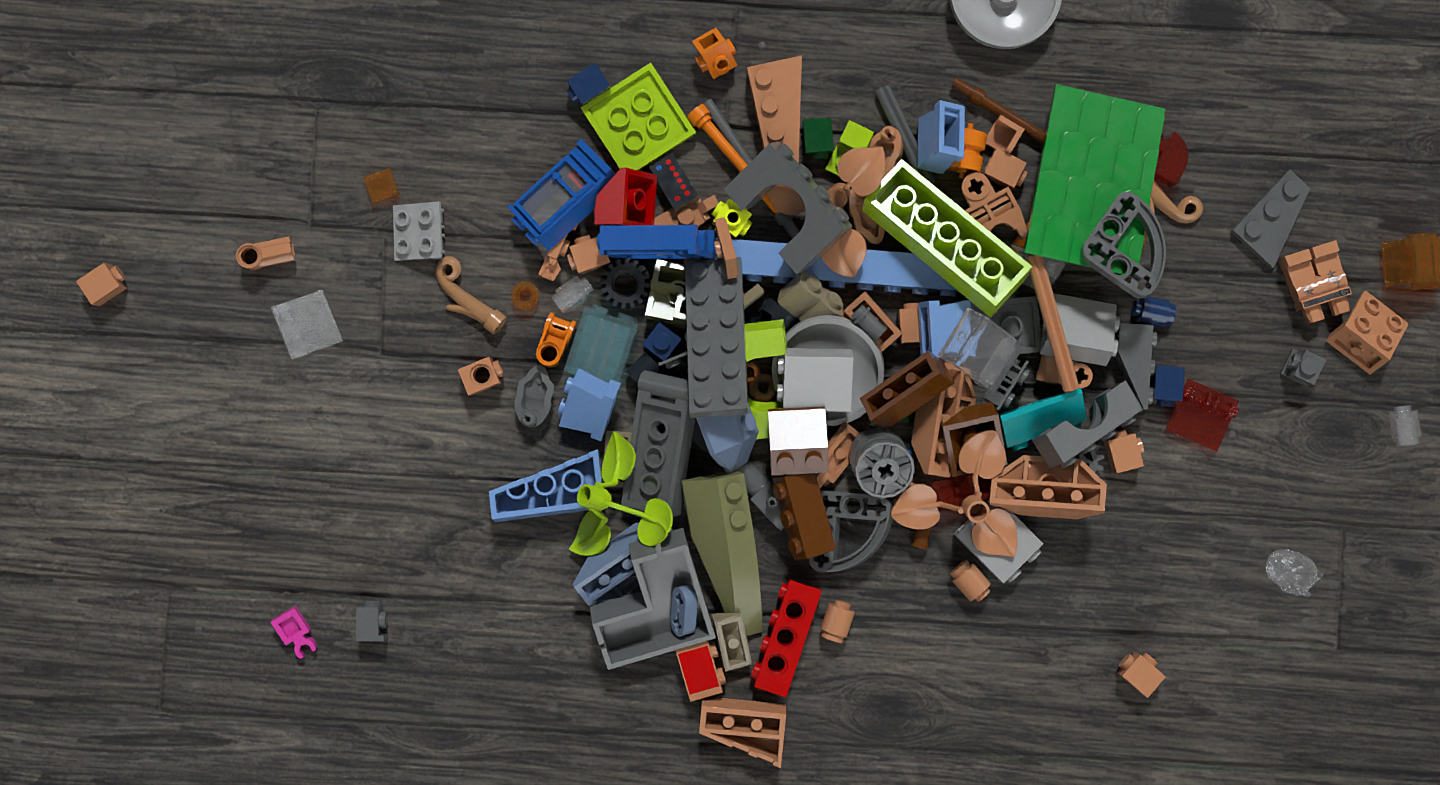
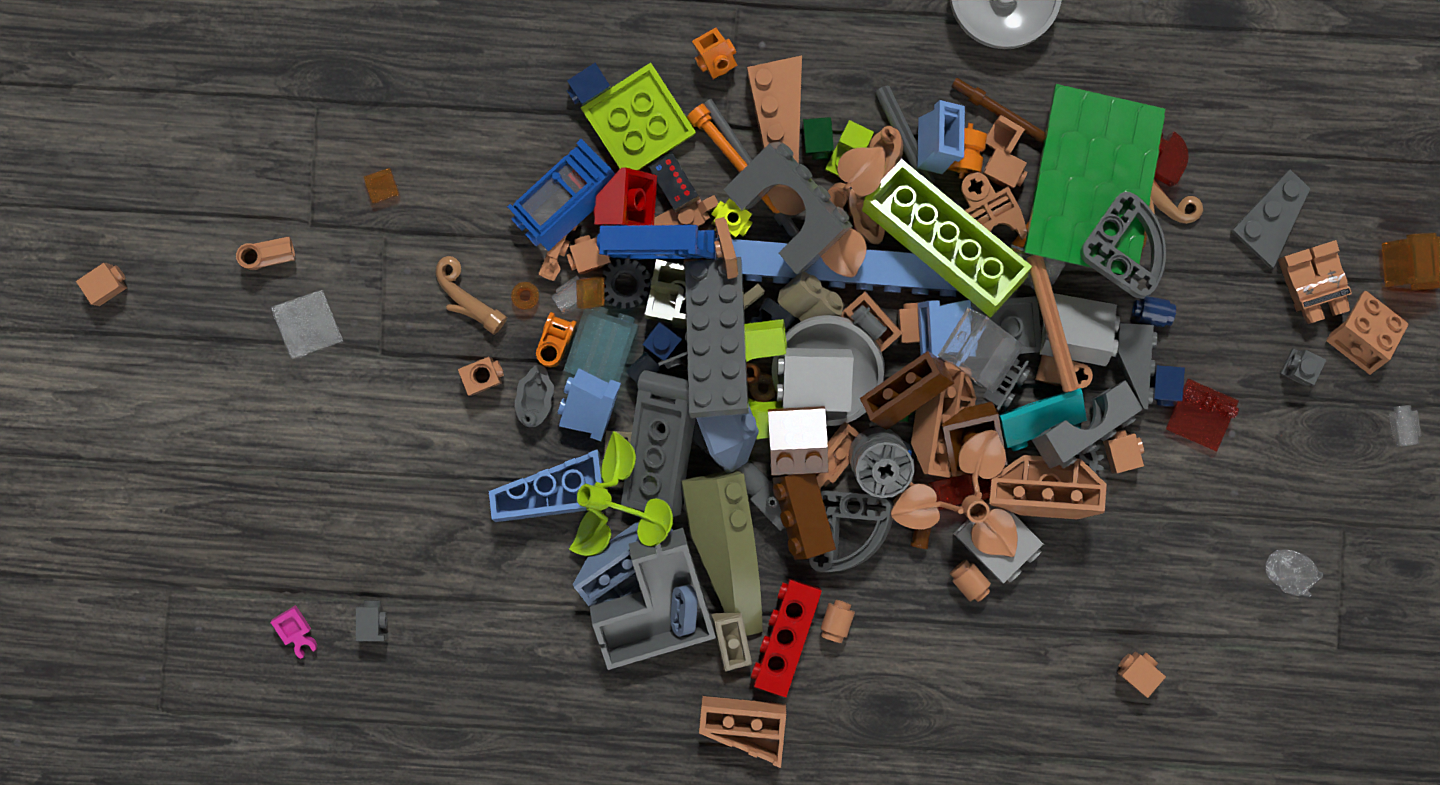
(418, 231): light grey hinge -> none
(590, 292): none -> clear orange tile
(700, 670): red brick -> none

